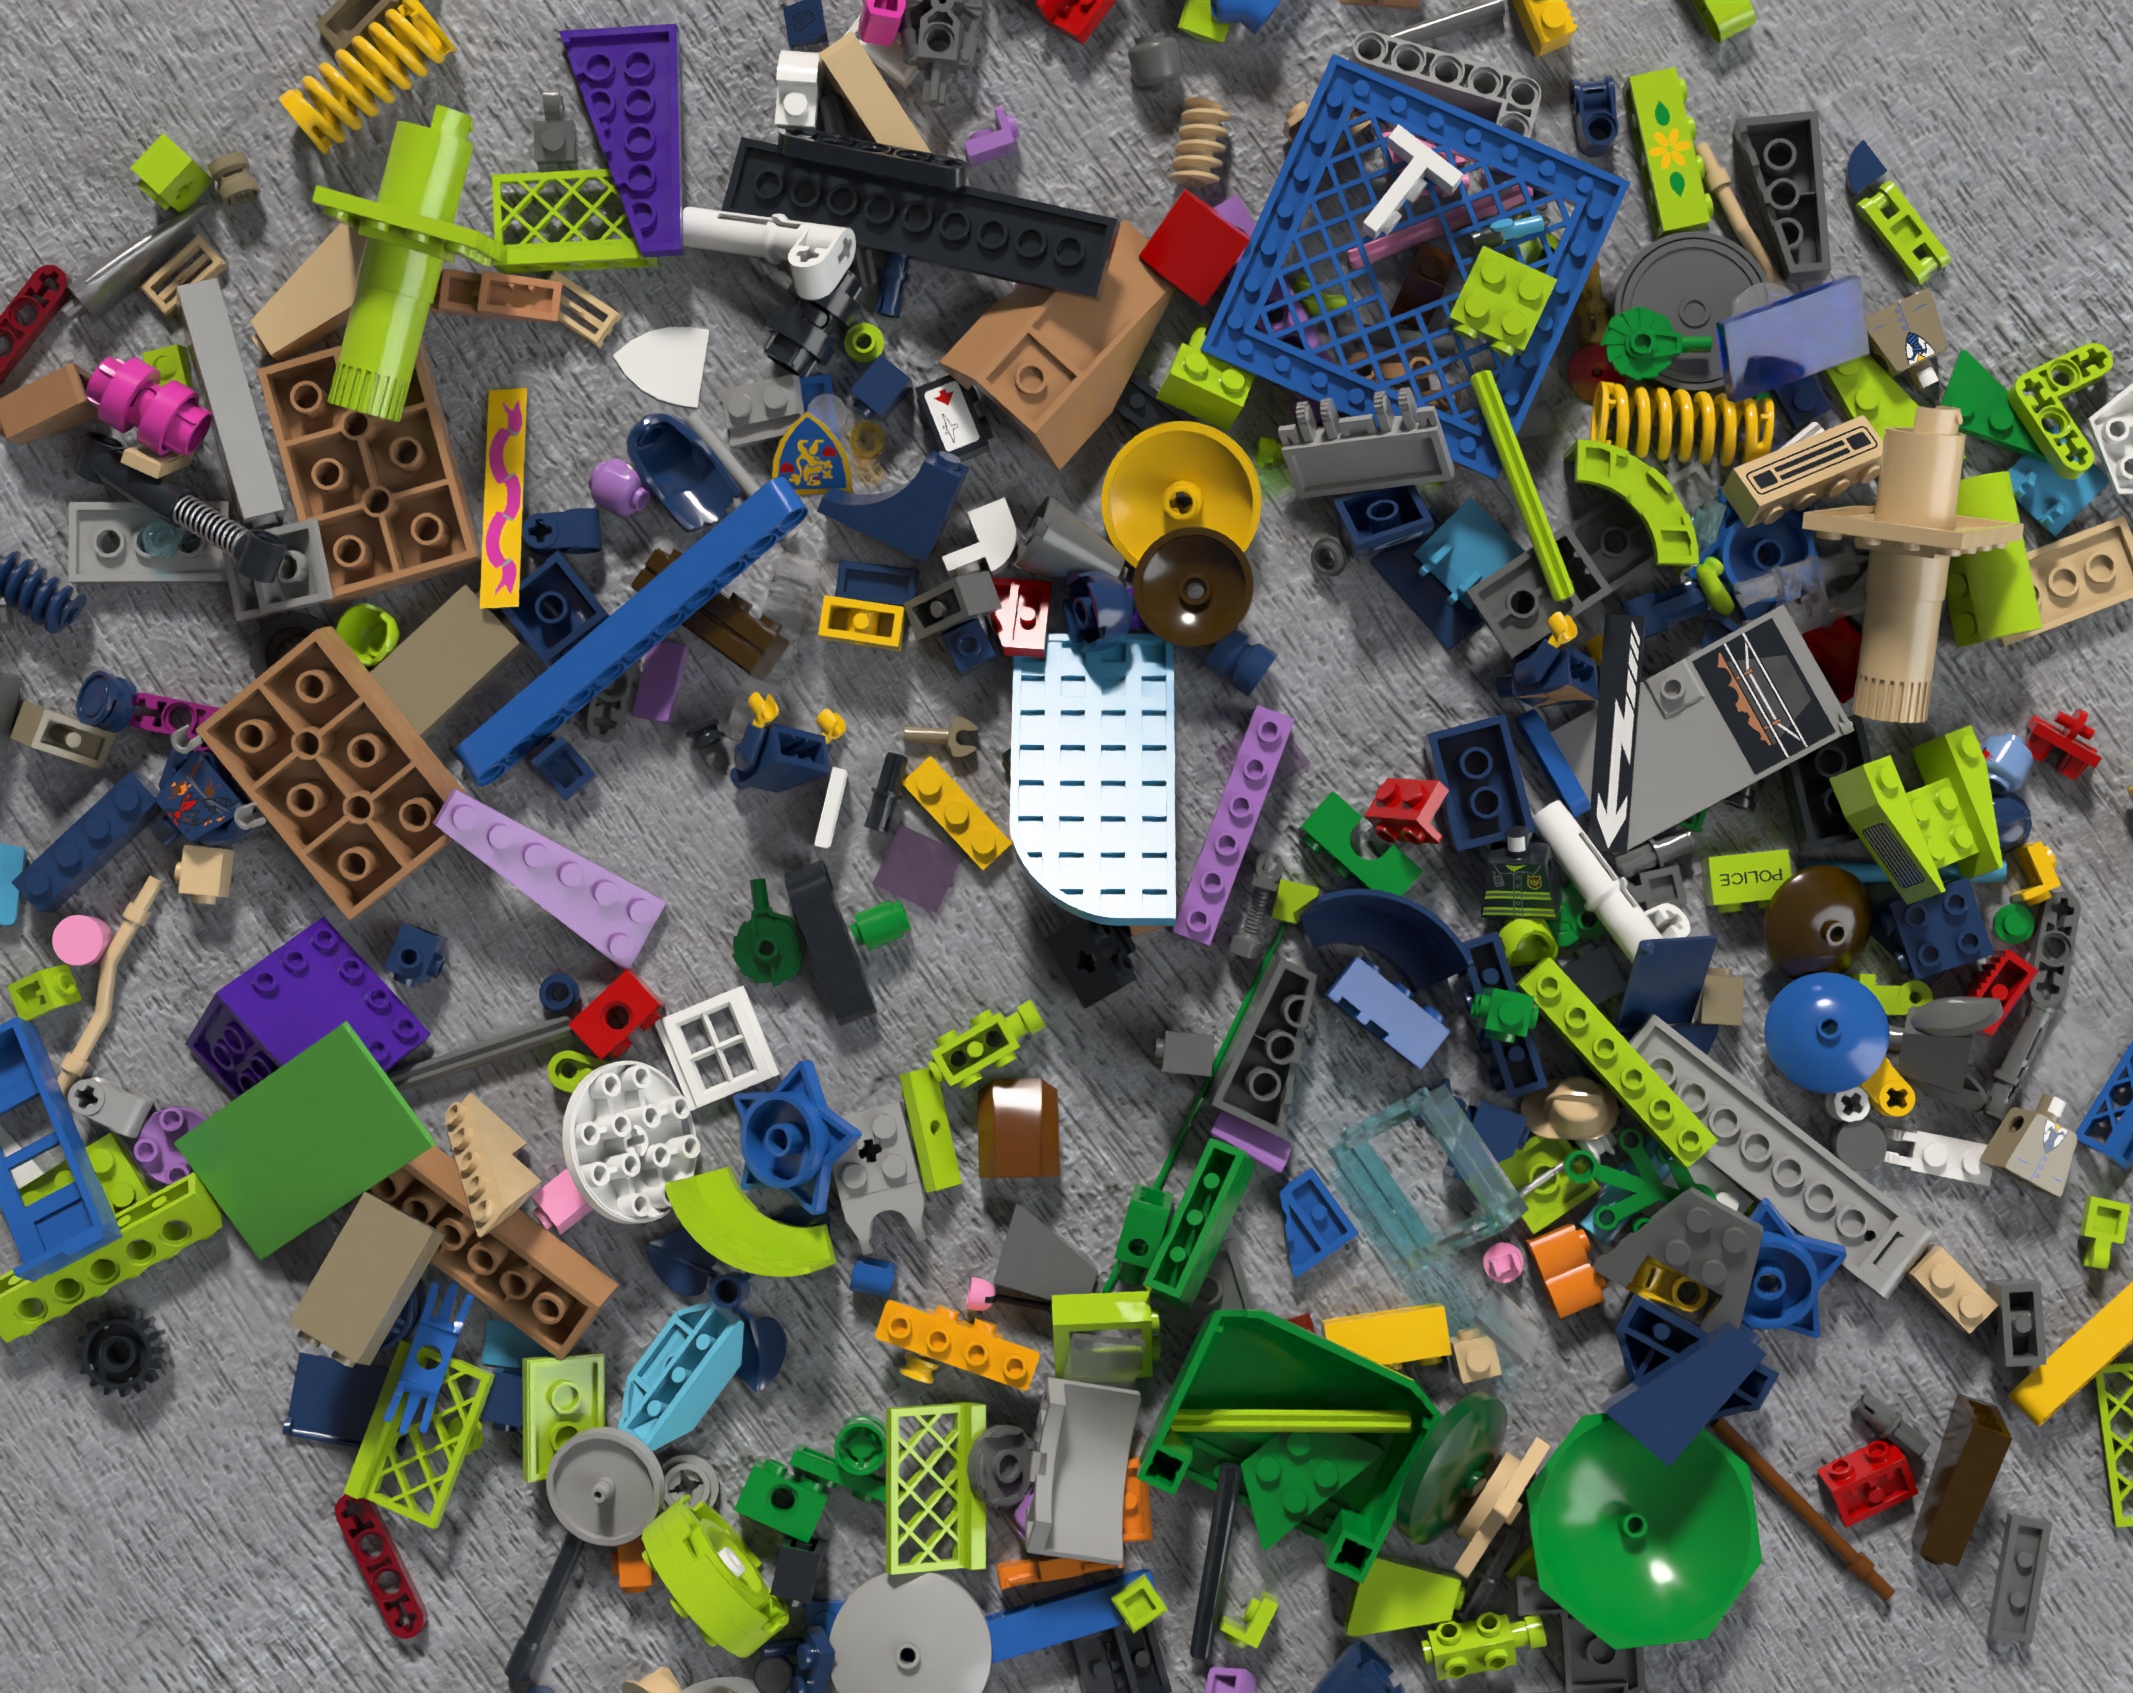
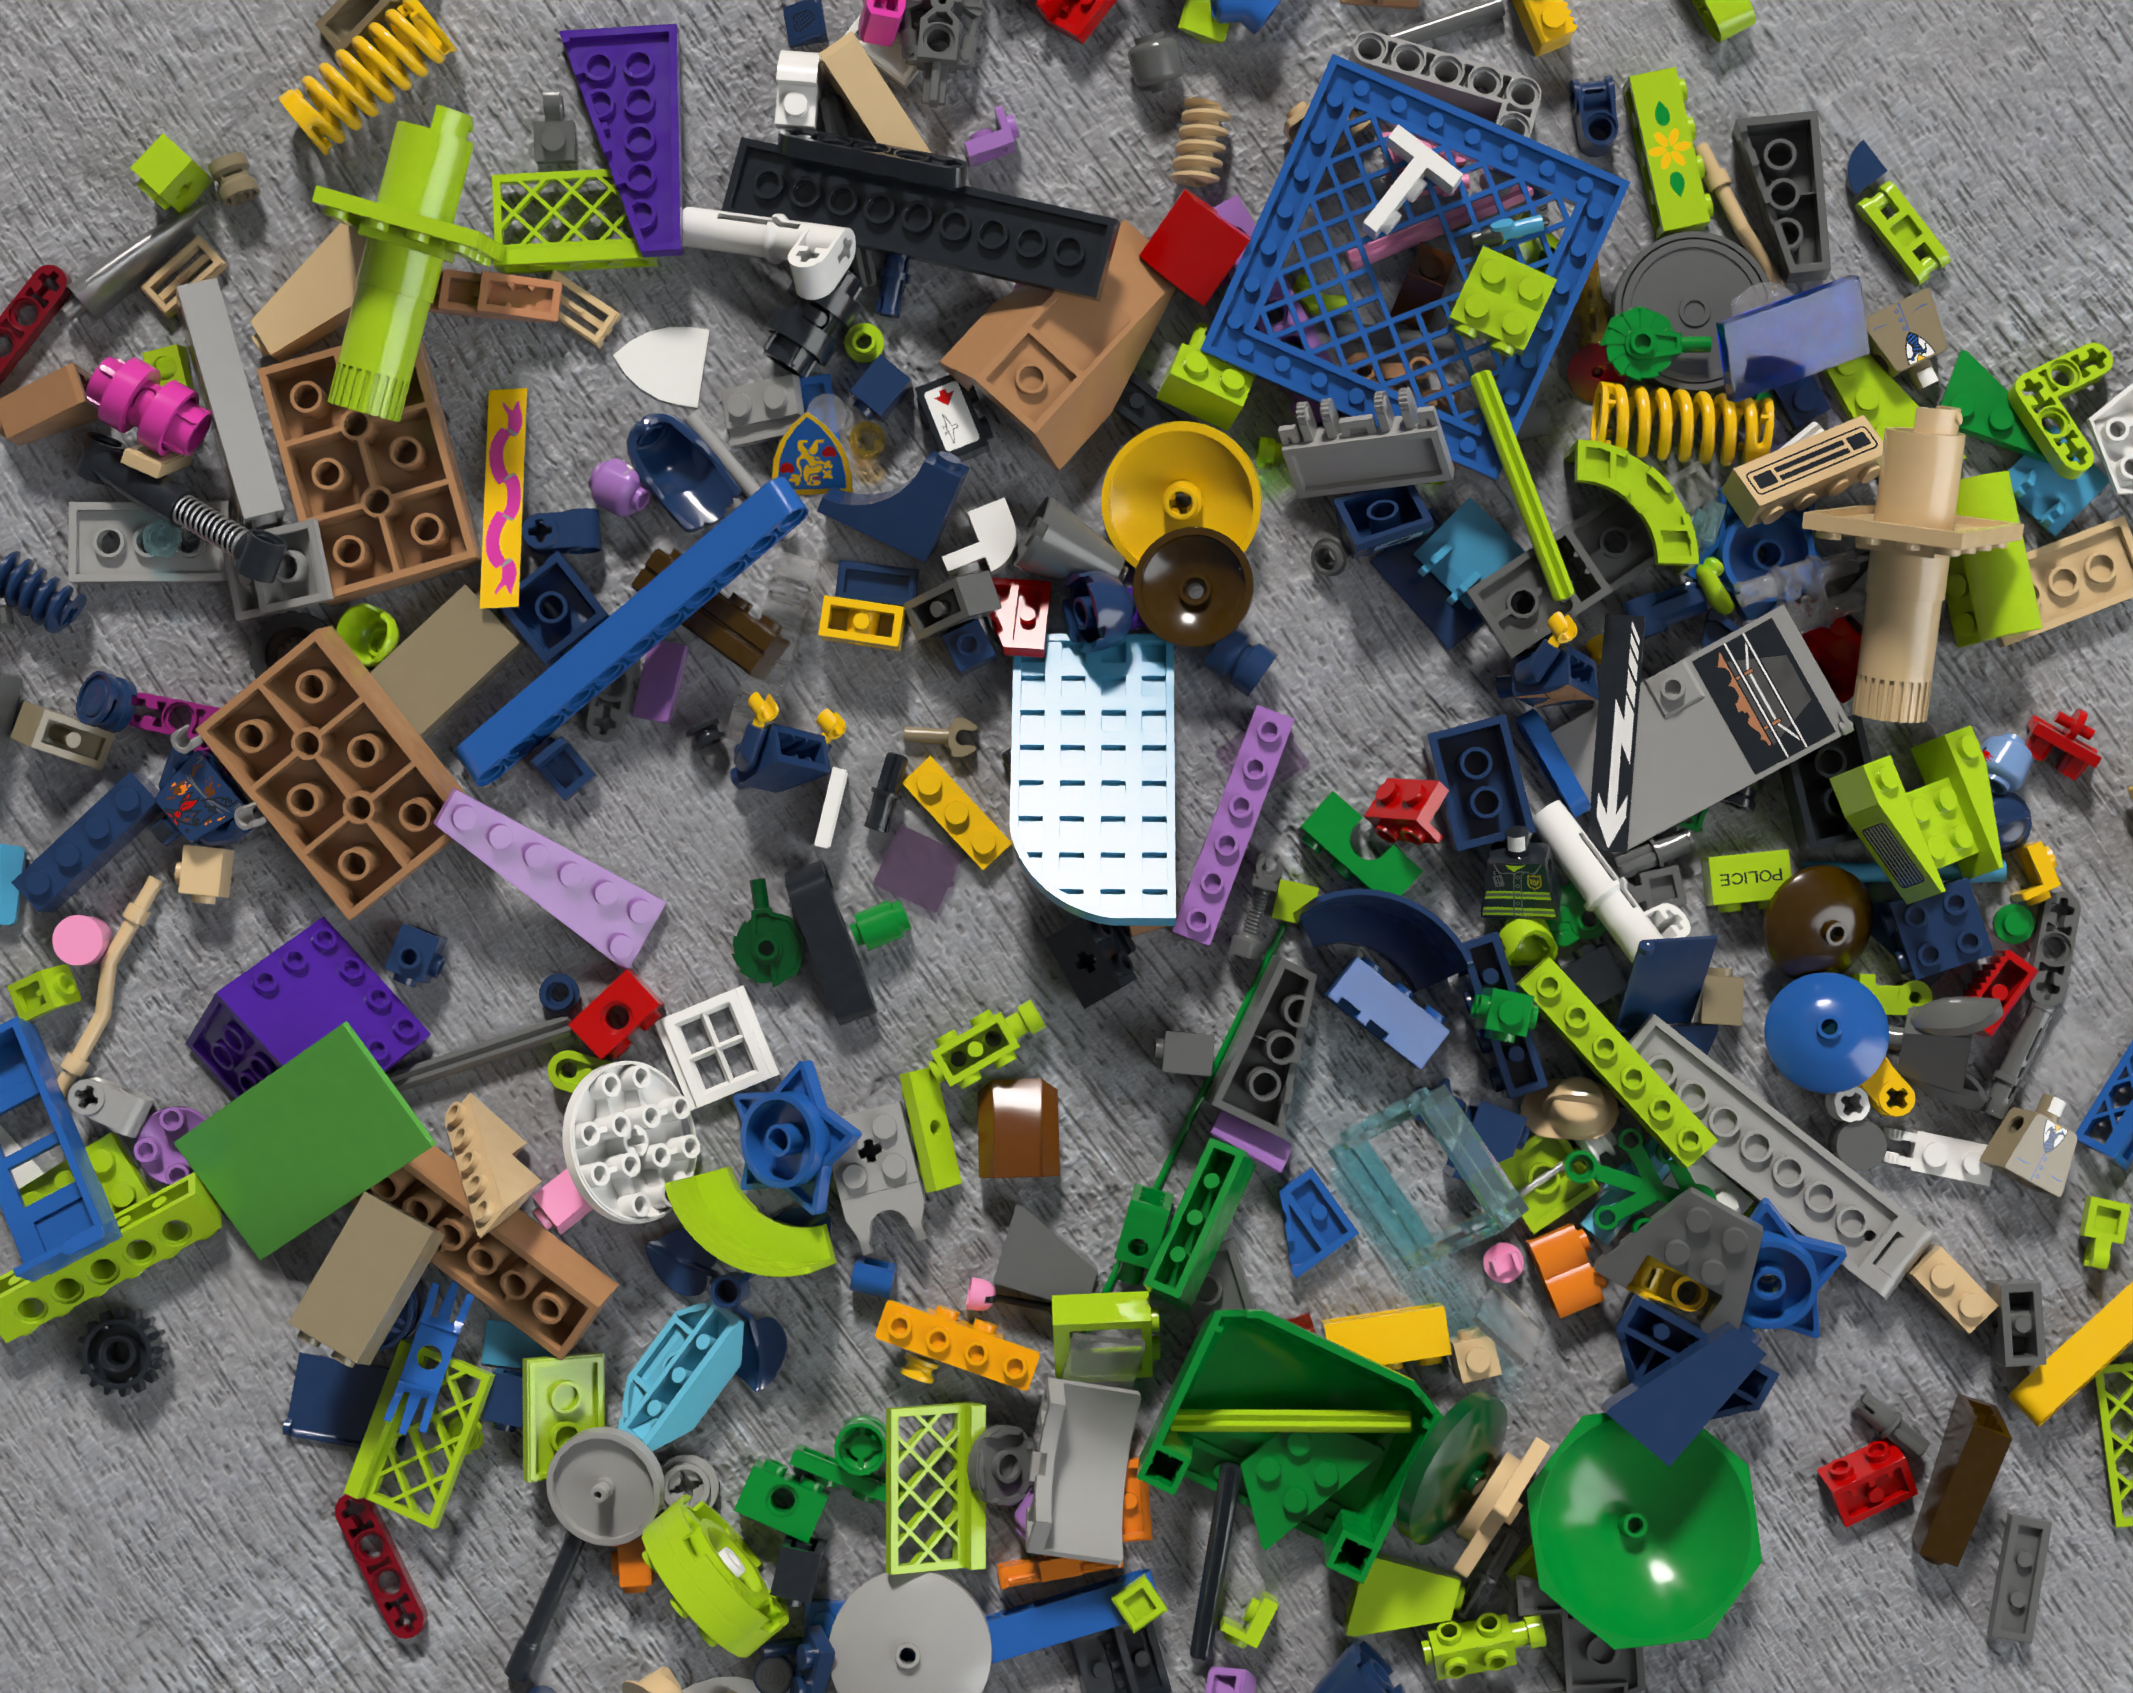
(1856, 1563): reddish brown bar -> none

